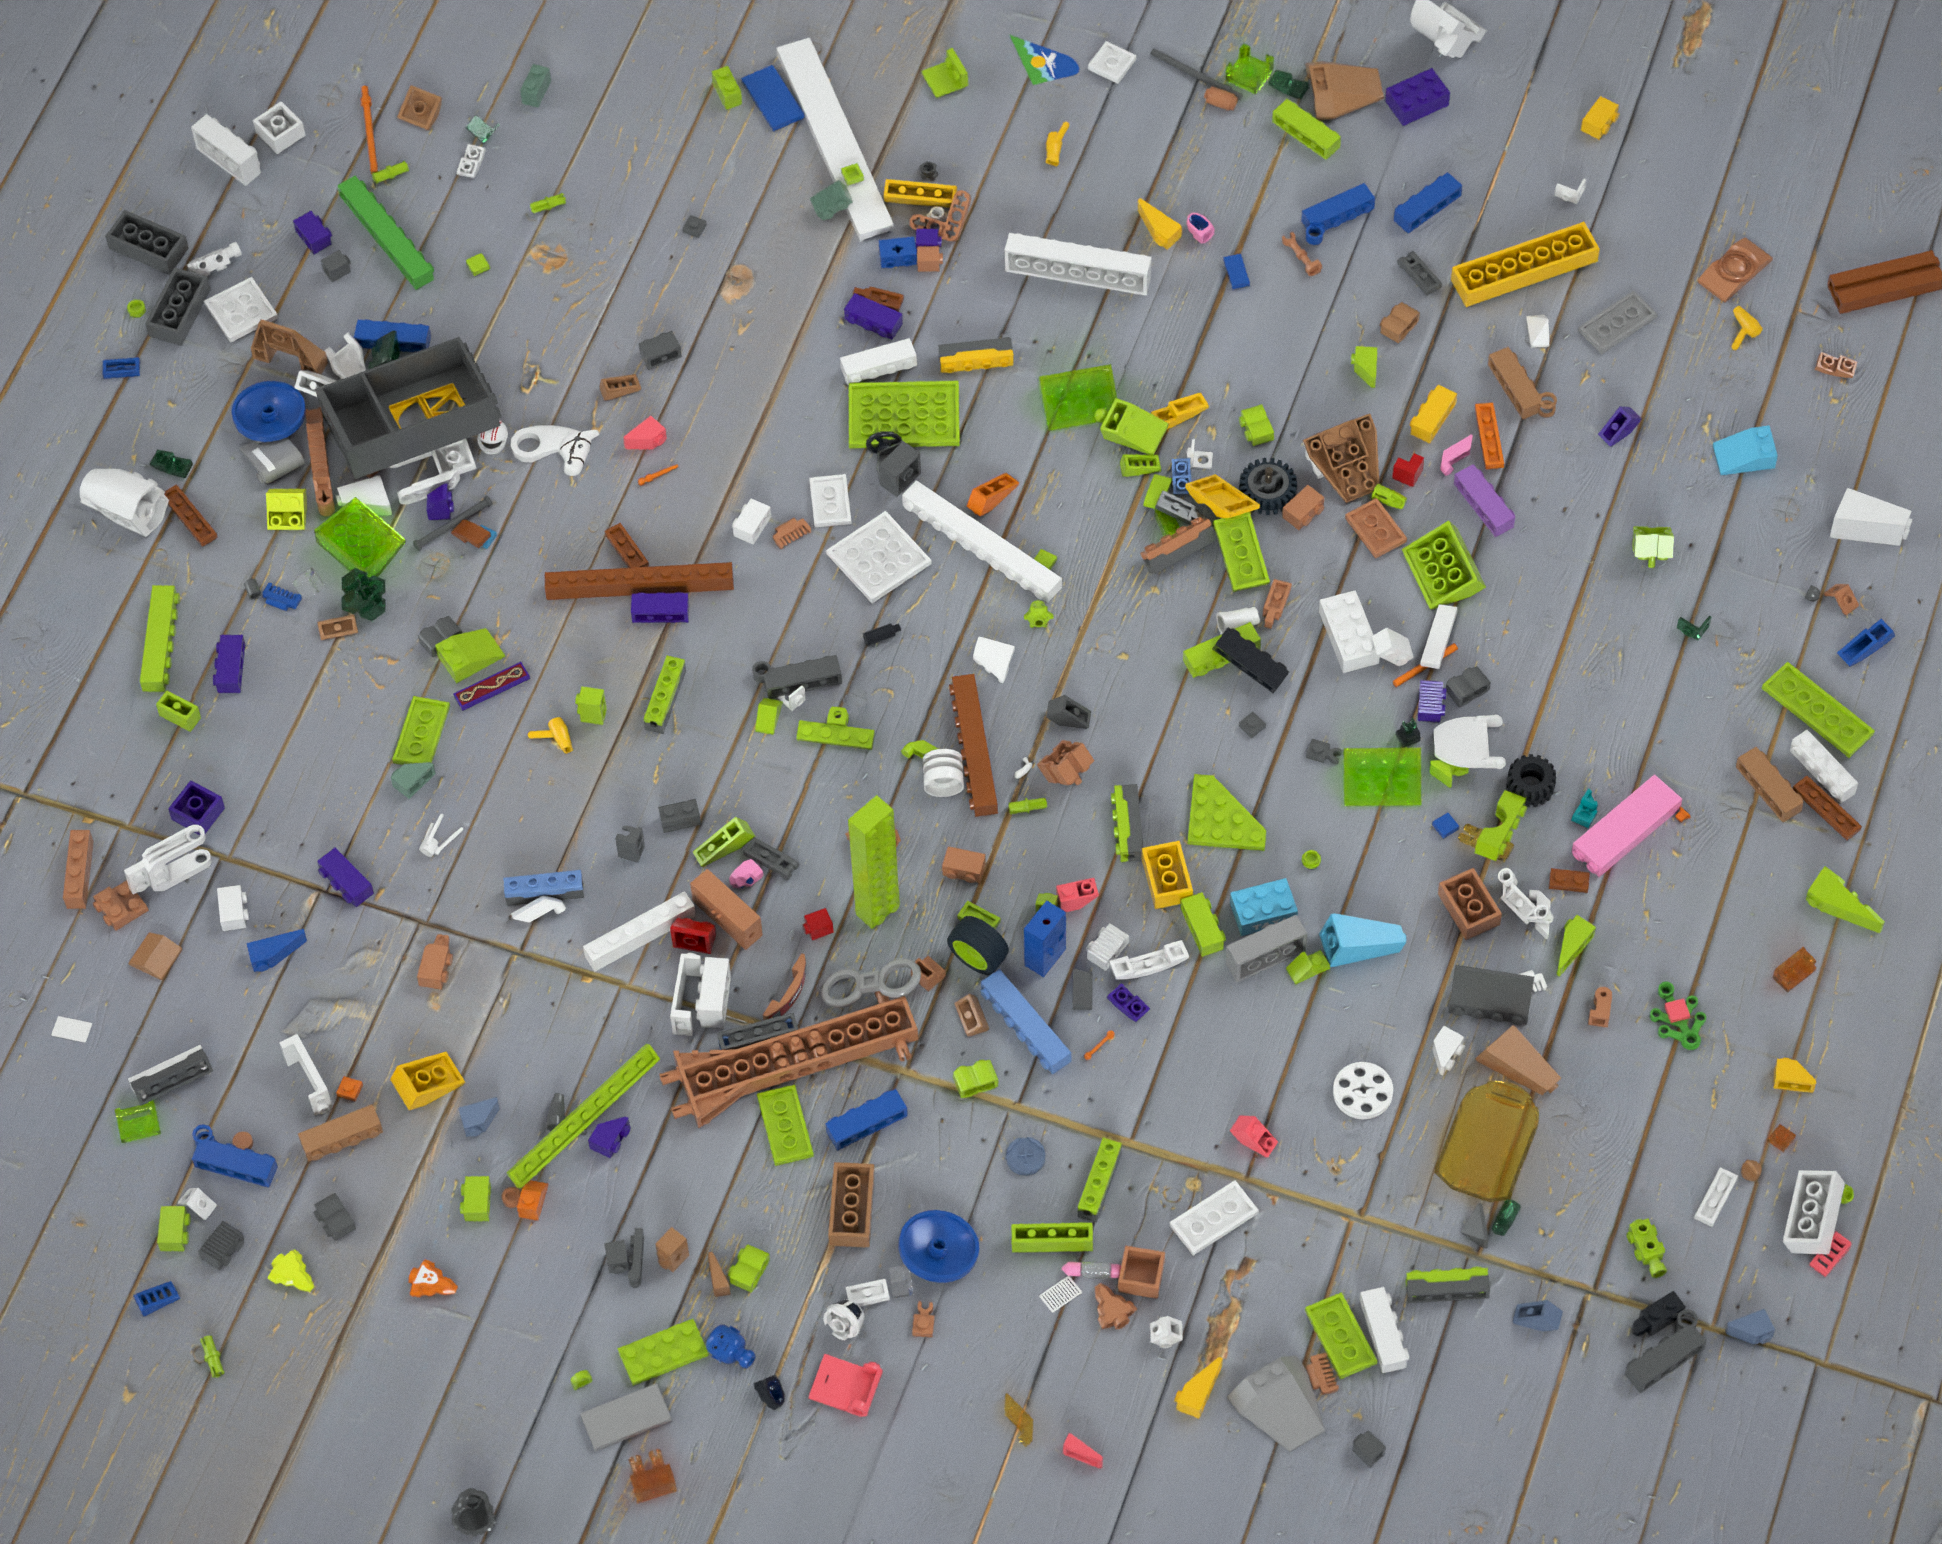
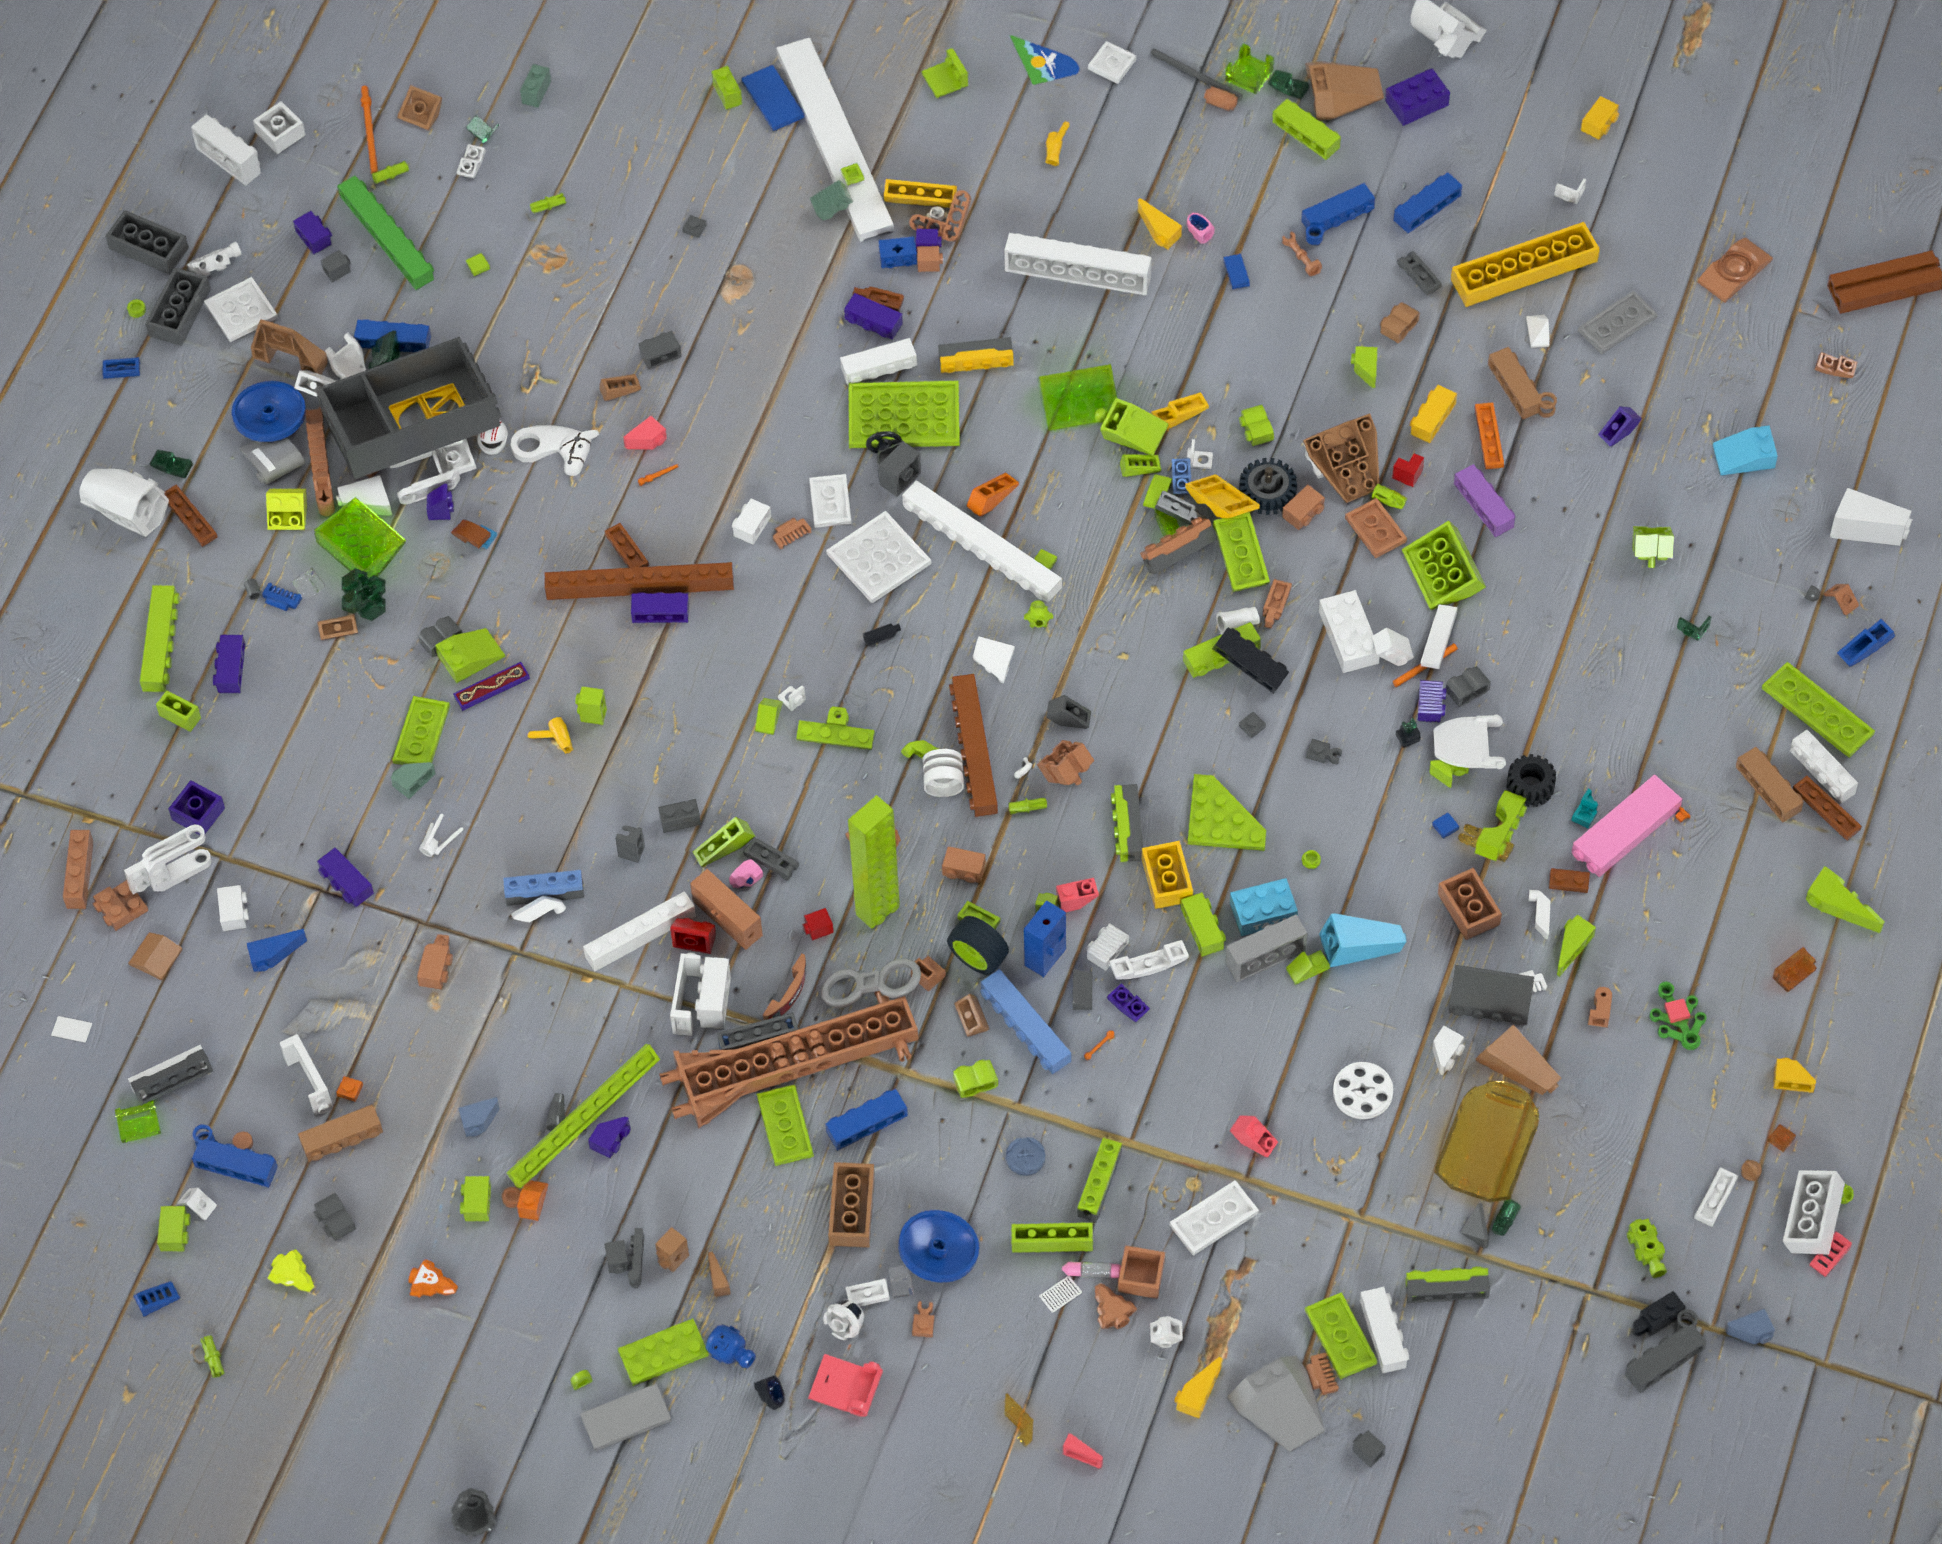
(221, 1245): dark grey brick -> none
(426, 1079): yellow slope -> none
(452, 523): dark grey bar -> none
(652, 1482): clear orange brick -> none
(665, 694): lime piece -> none
(749, 1268): lime brick -> none
(809, 674): dark grey hinge -> none
(928, 170): dark grey plate -> none
(1382, 776): clear neon green slope -> none
(1455, 454): bright pink piece -> none
(1519, 902): white plate -> none
(1538, 1315): sand blue slope -> none
(1749, 326): yellow piece -> none

